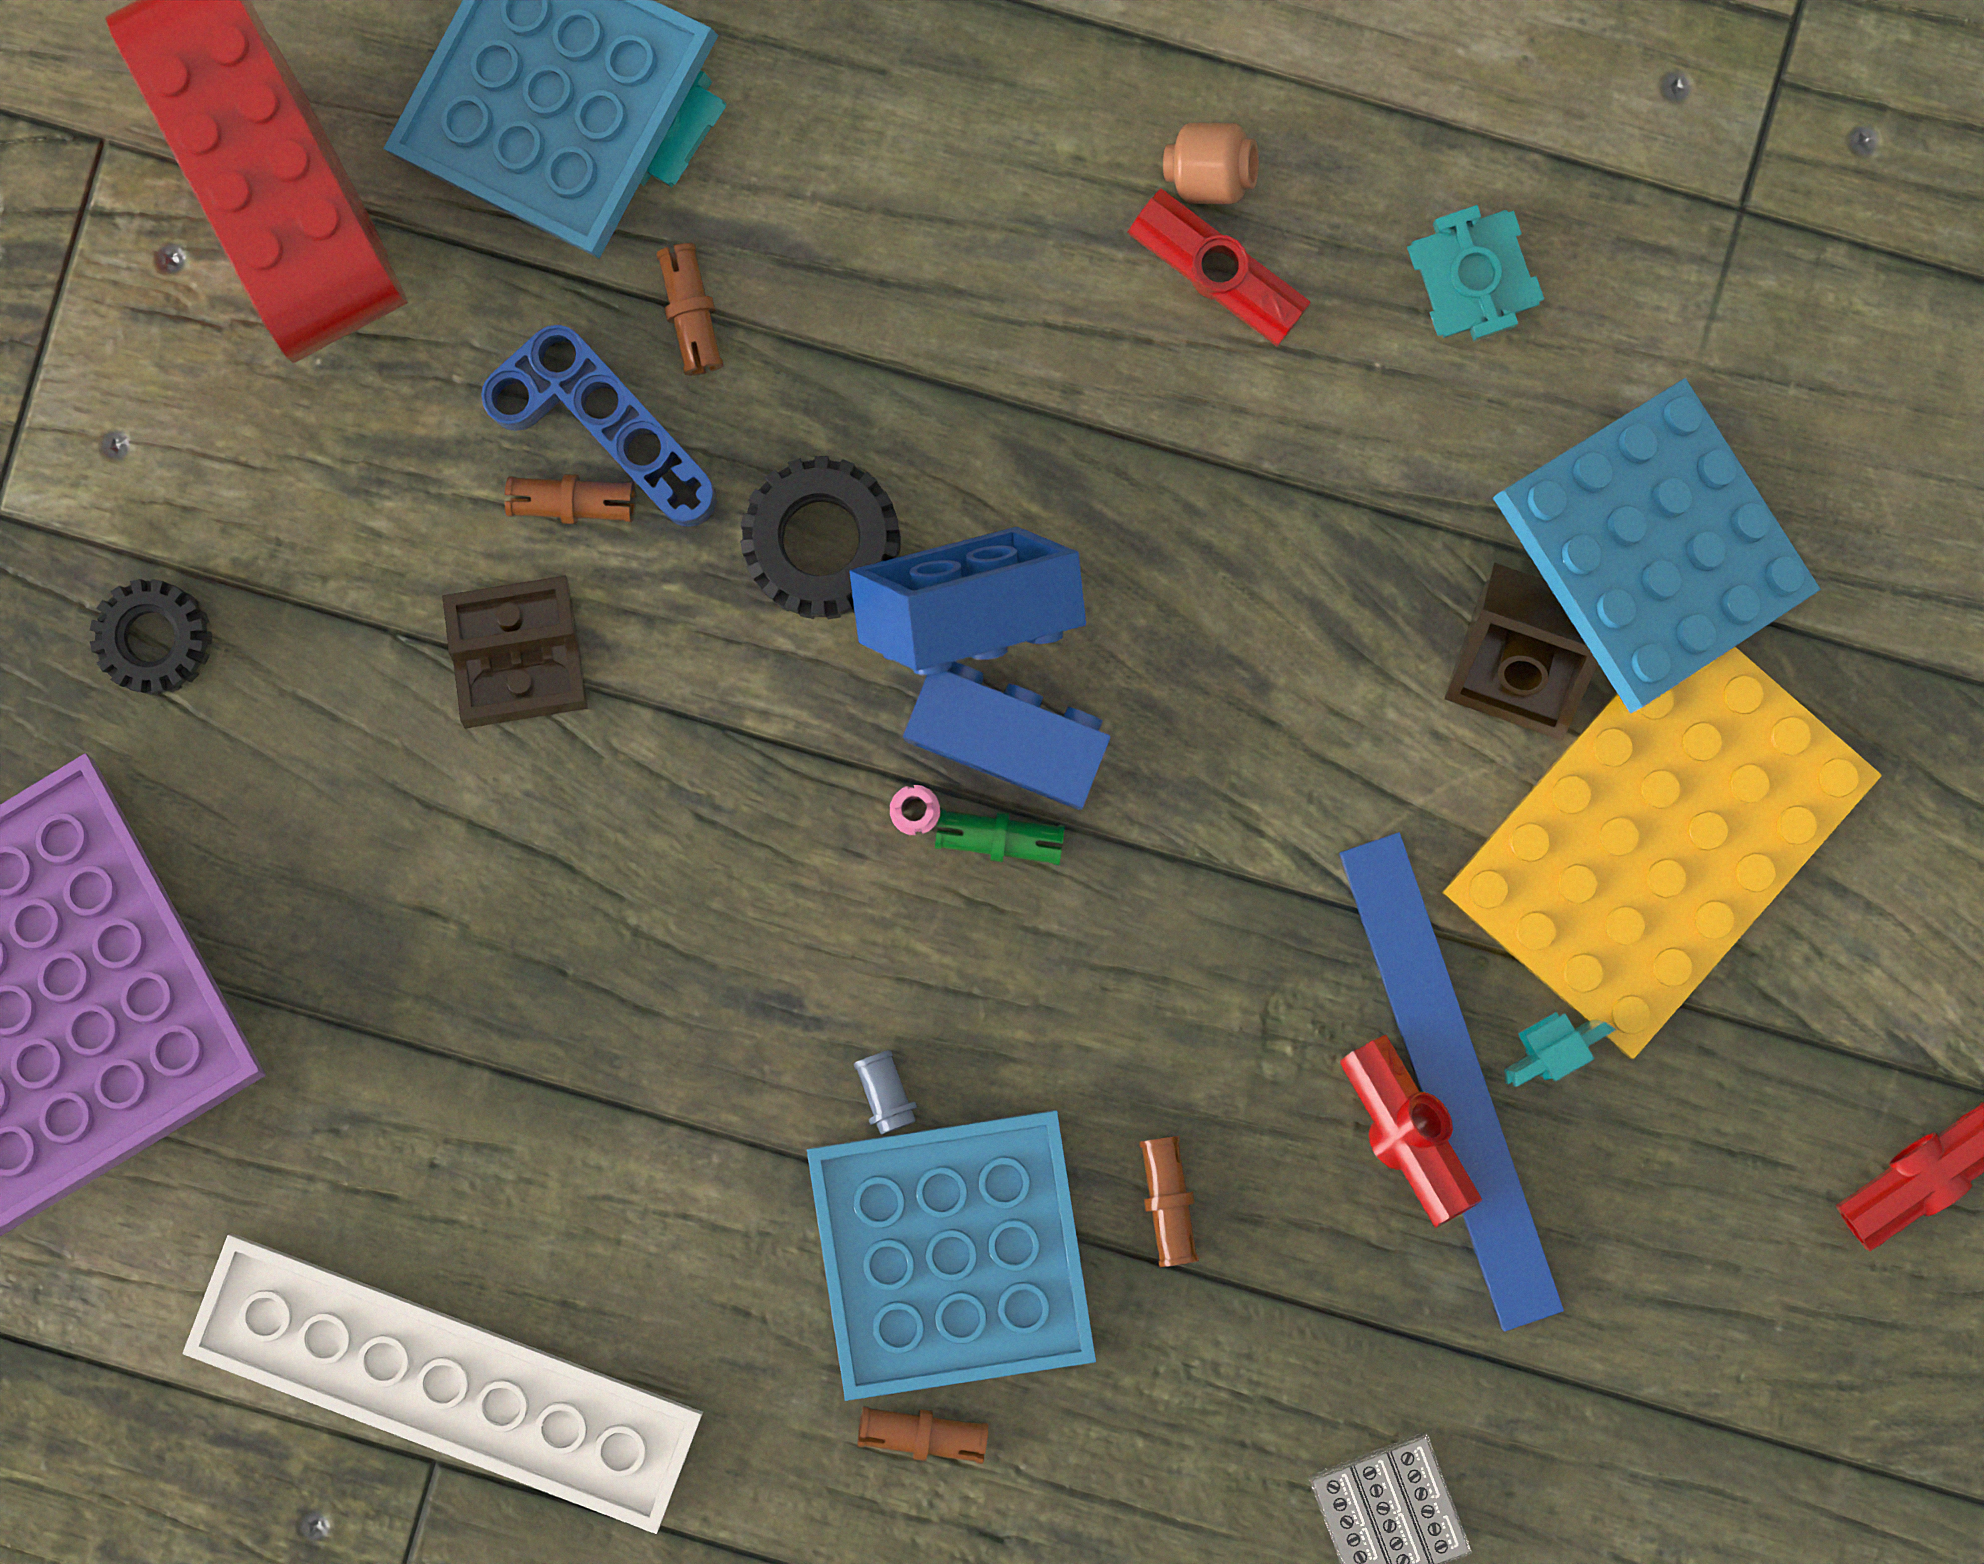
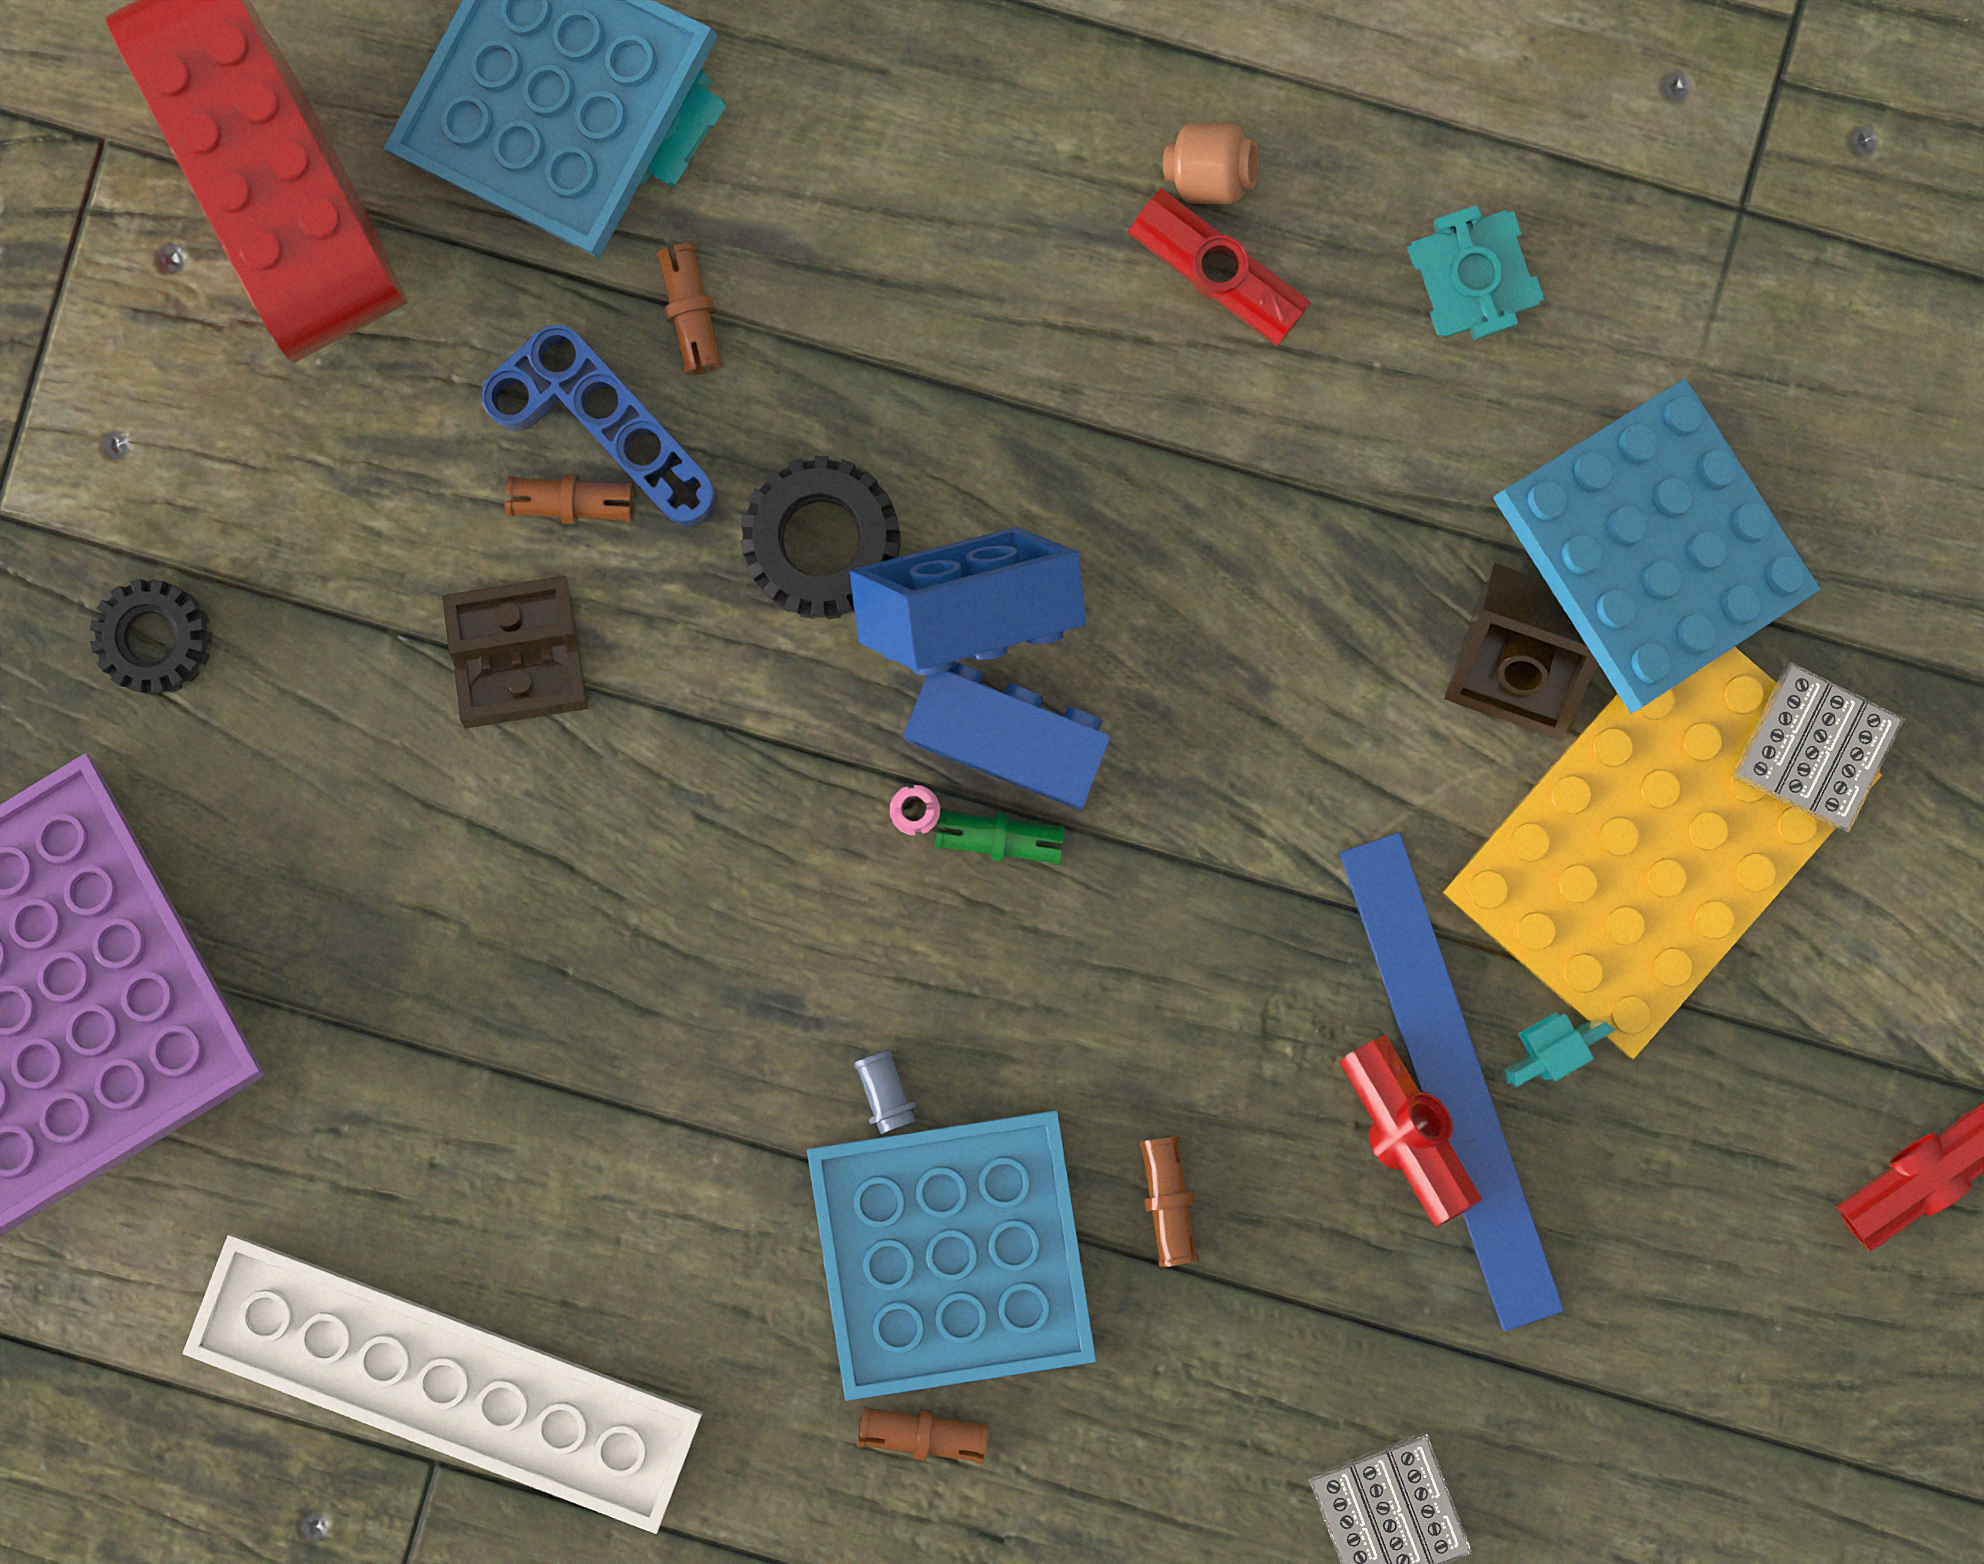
(1817, 747): none -> light grey tile

